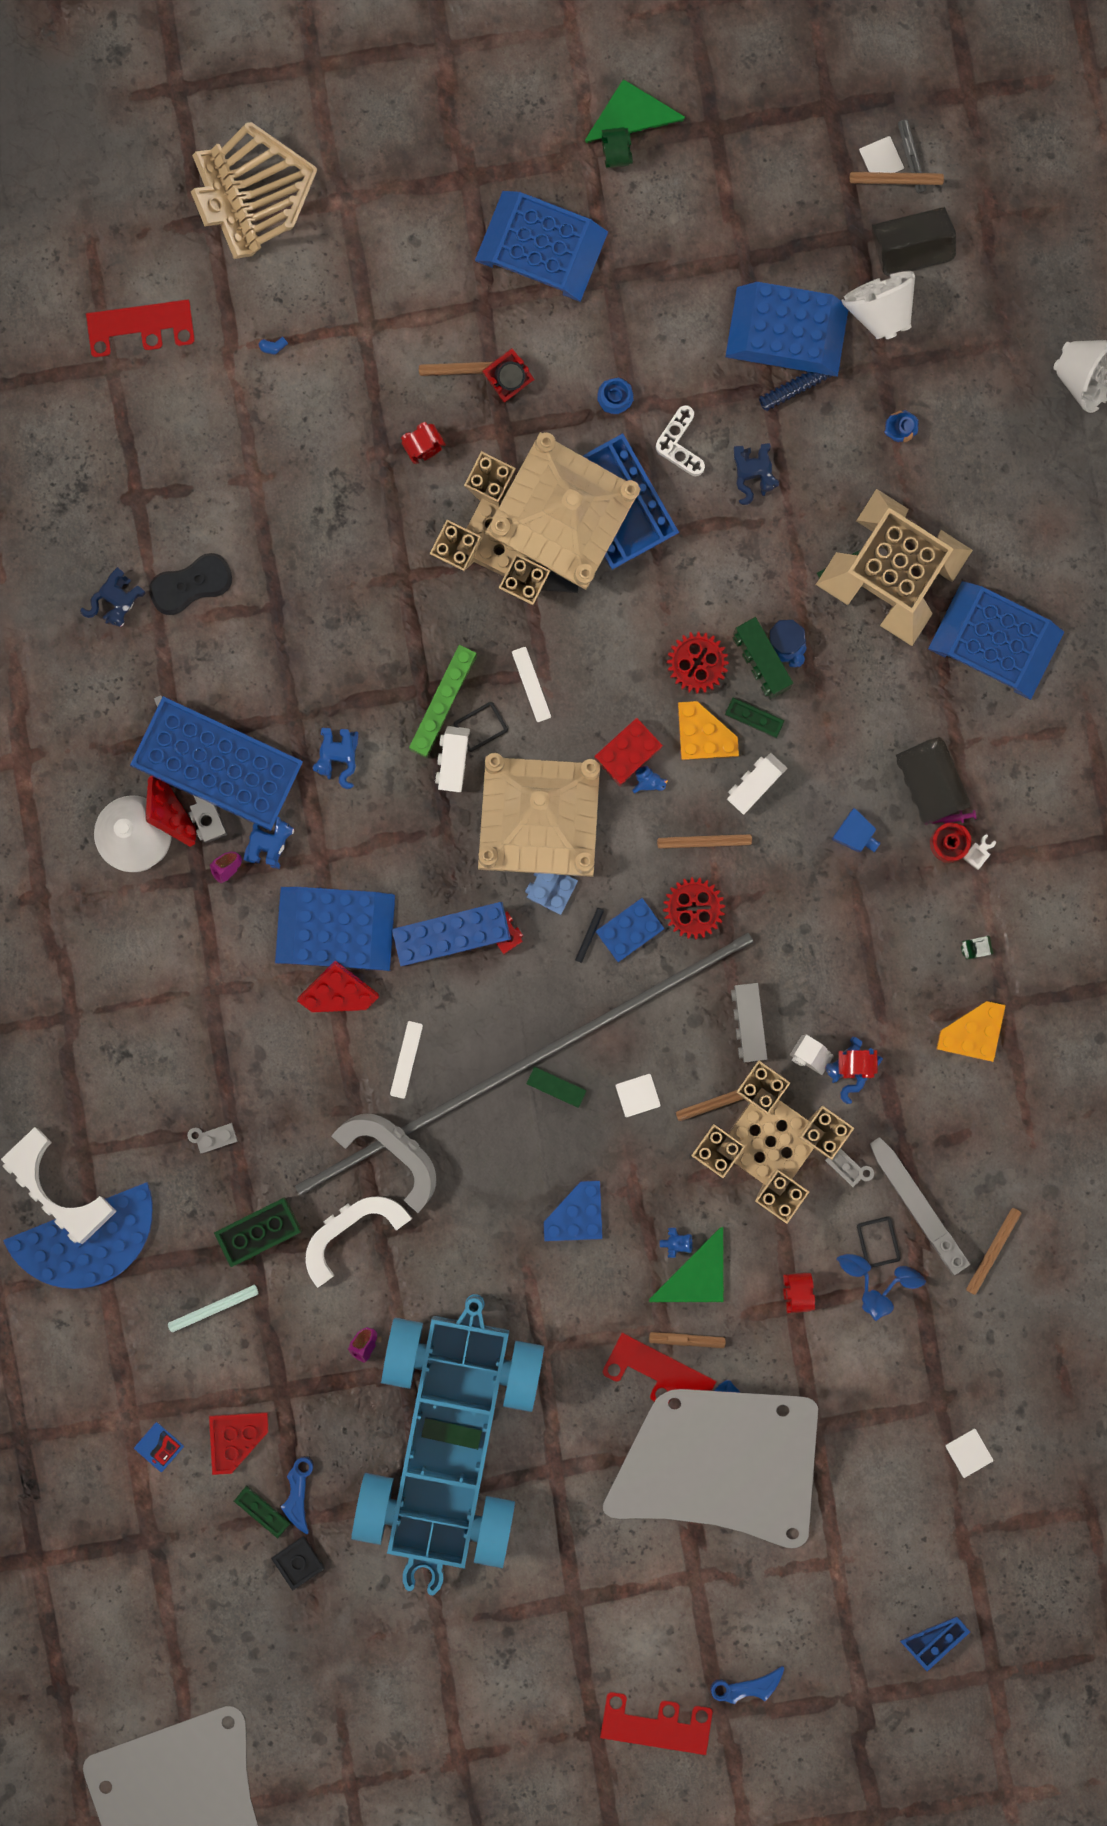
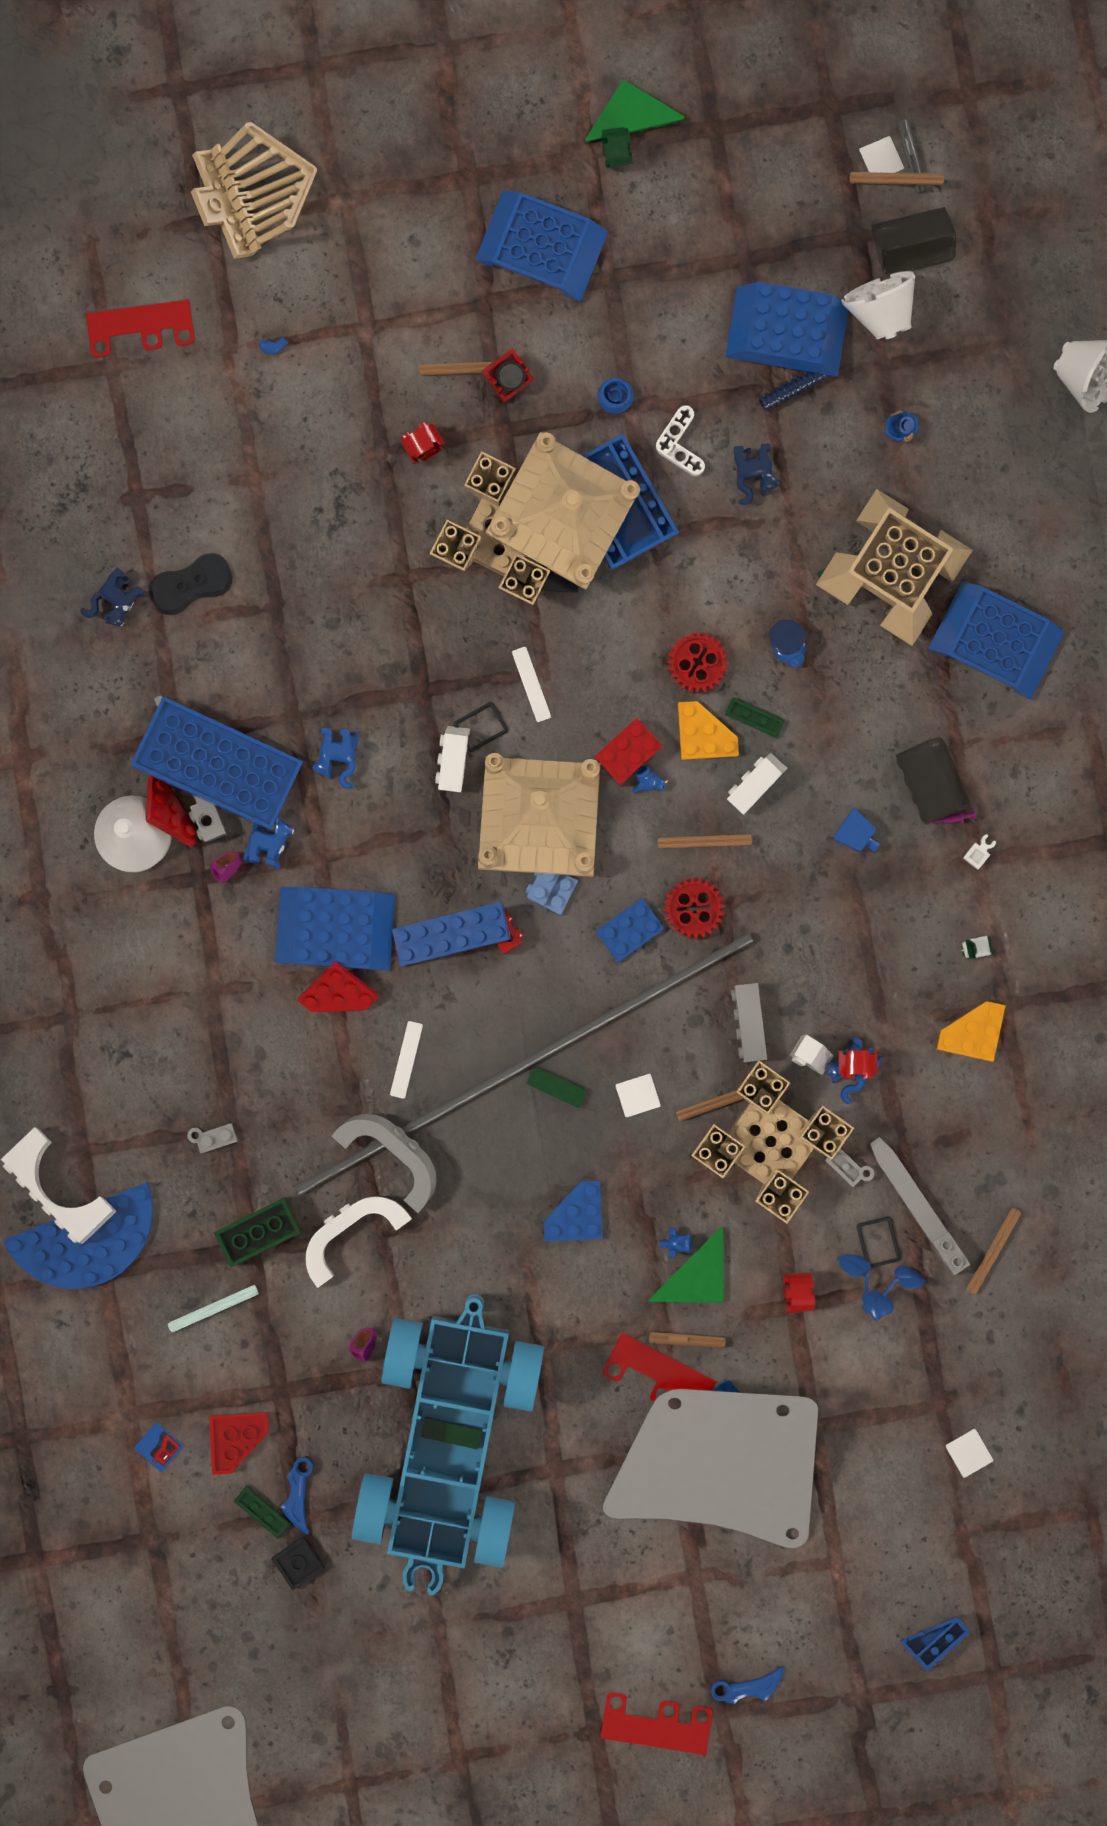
(442, 701): bright green arch -> none
(589, 935): black bar -> none
(763, 658): dark green brick -> none
(961, 843): red brick -> none

